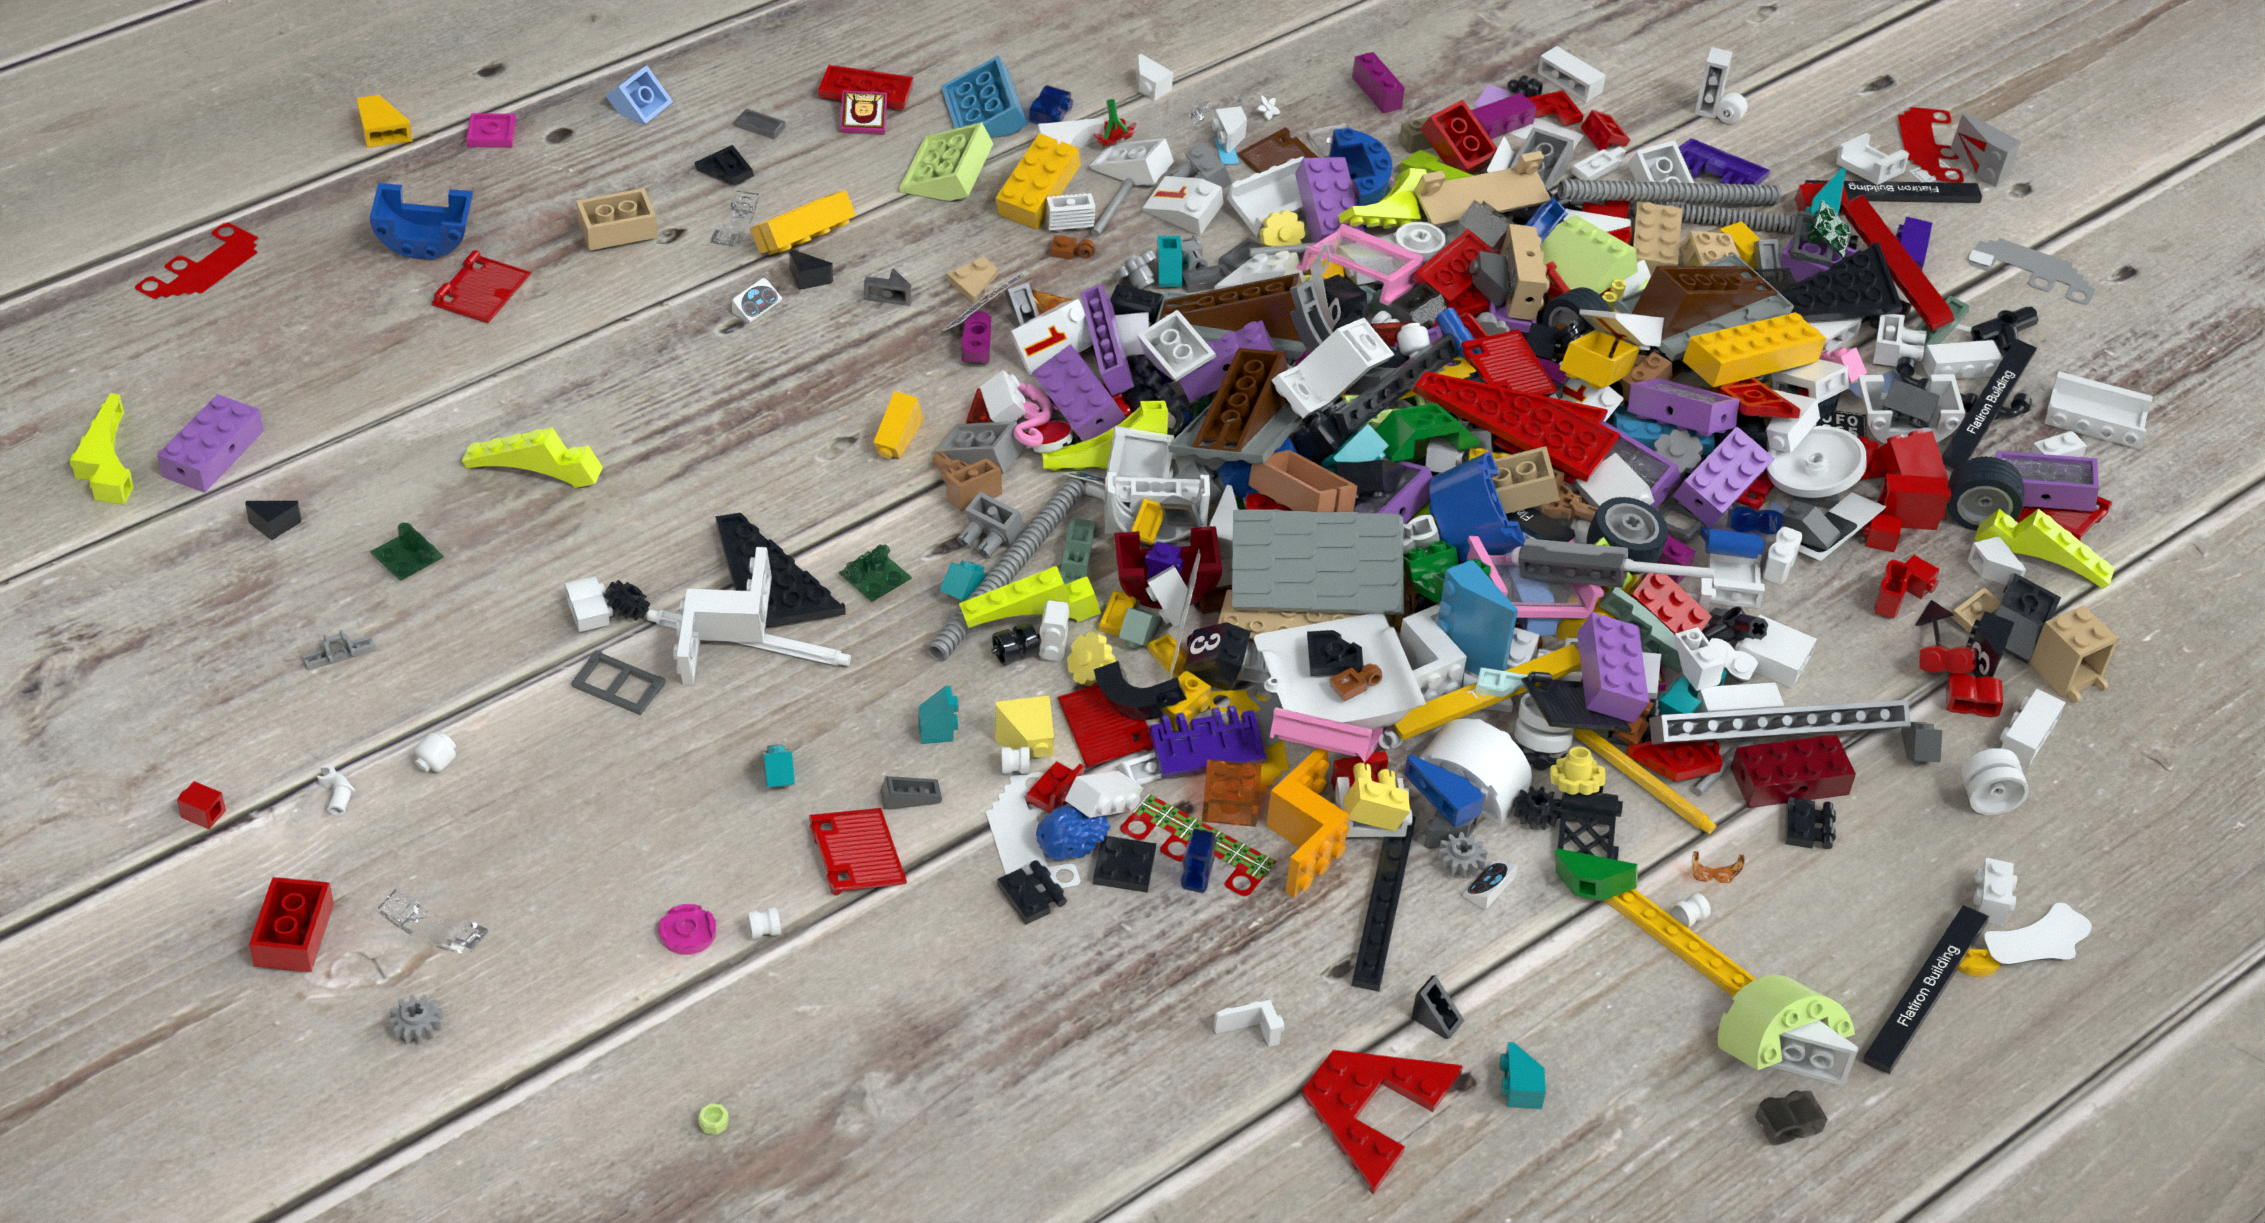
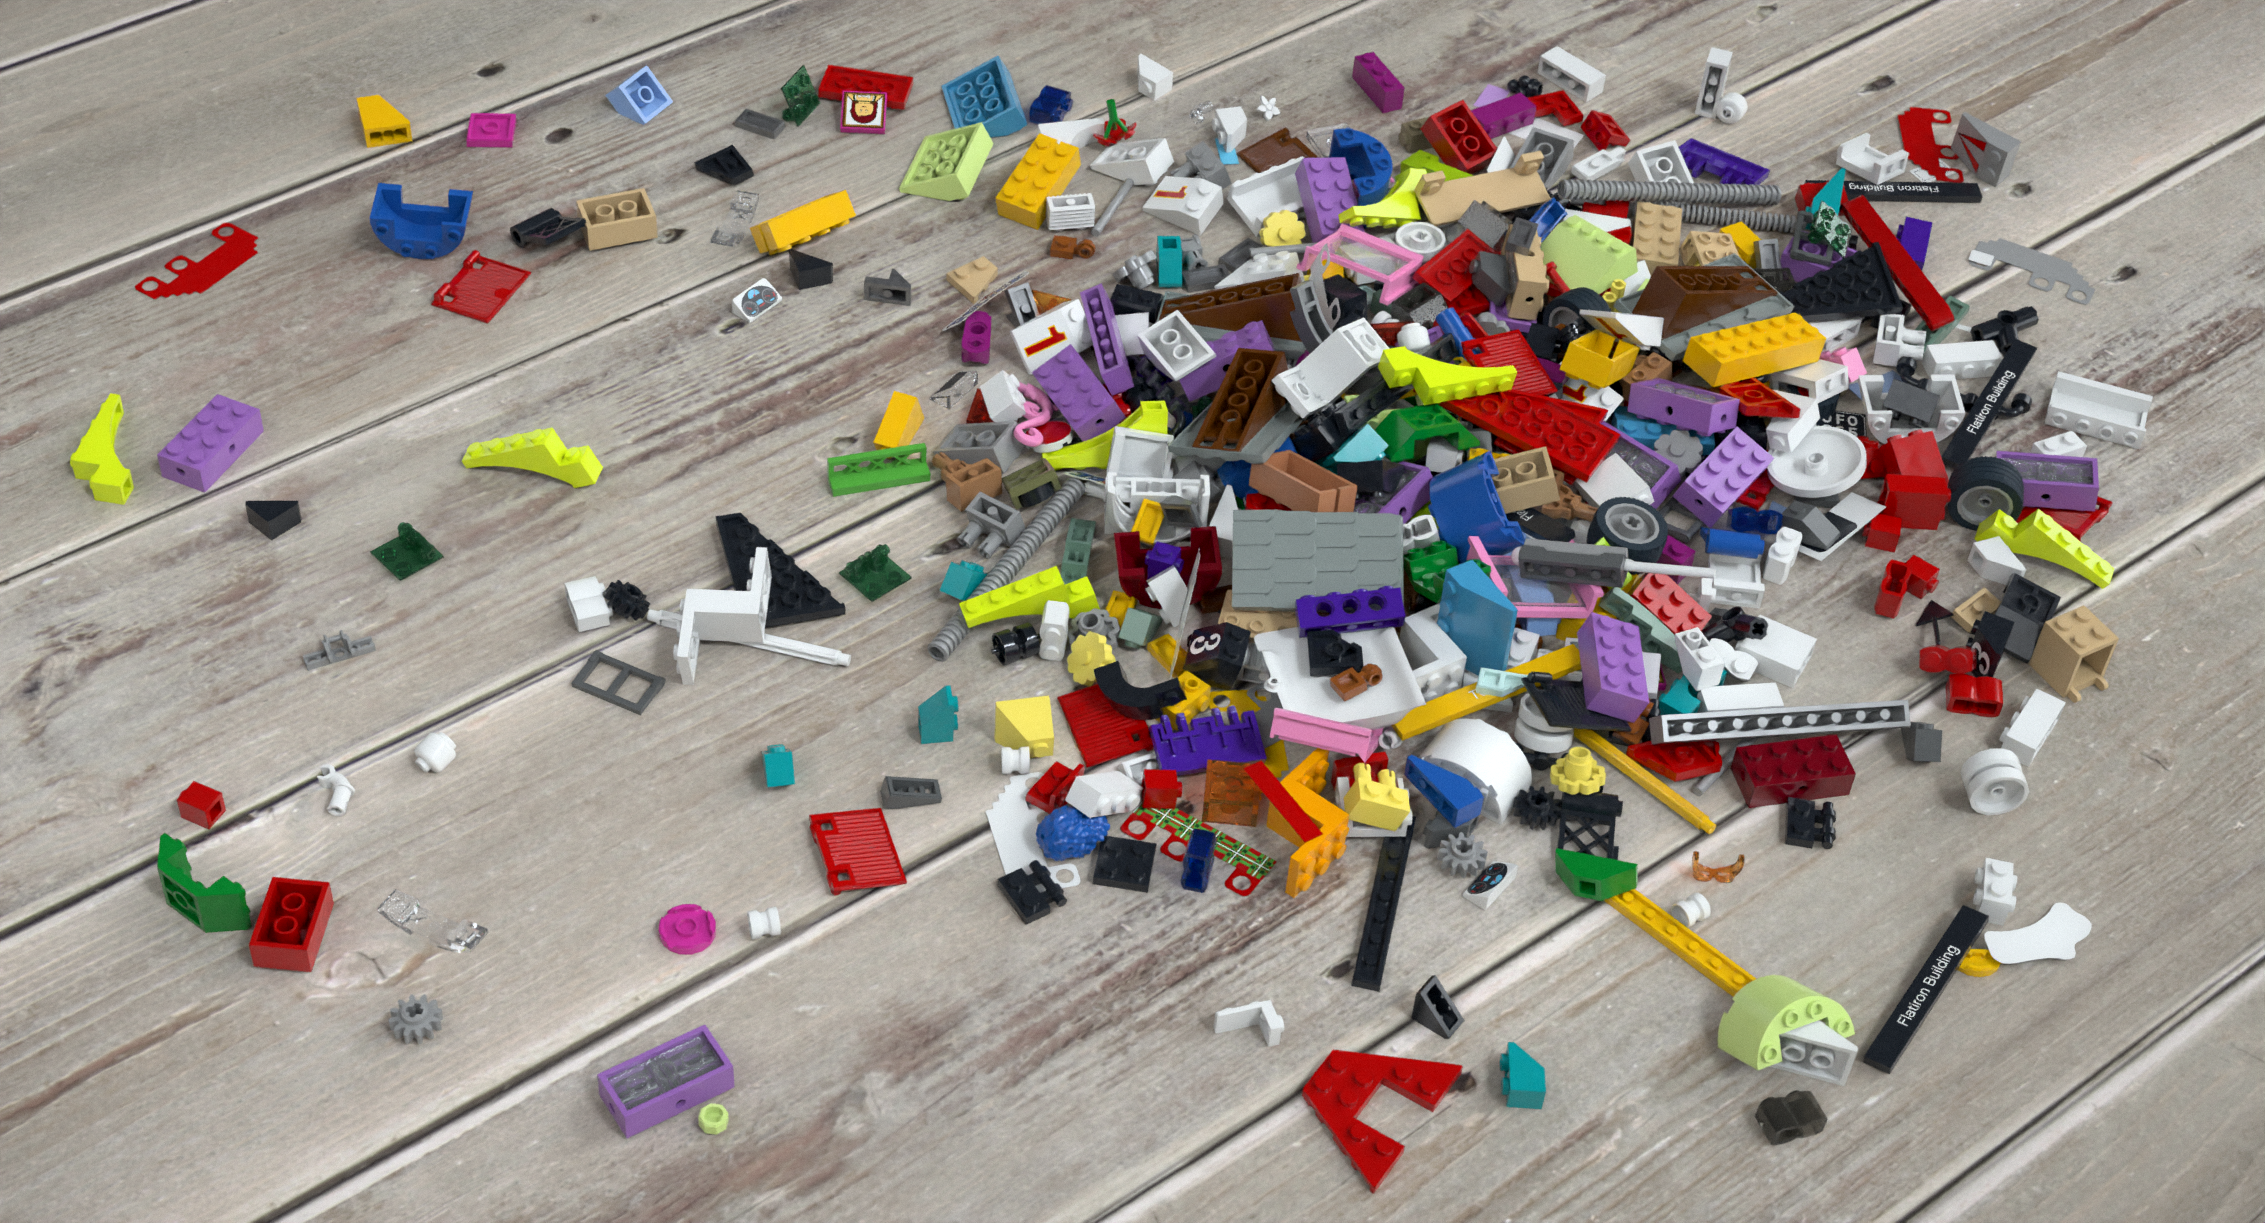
(211, 909): none -> green slope
(544, 228): none -> black piece
(665, 1081): none -> brick
(799, 96): none -> clear green hinge
(878, 474): none -> bright green fence
(955, 388): none -> clear slope
(1031, 484): none -> olive piece
(1098, 622): none -> light grey plant
(1160, 789): none -> red brick
(1283, 801): none -> red sticker
(1363, 619): none -> dark purple brick
(1439, 380): none -> neon yellow arch
(1521, 236): none -> flat silver tile

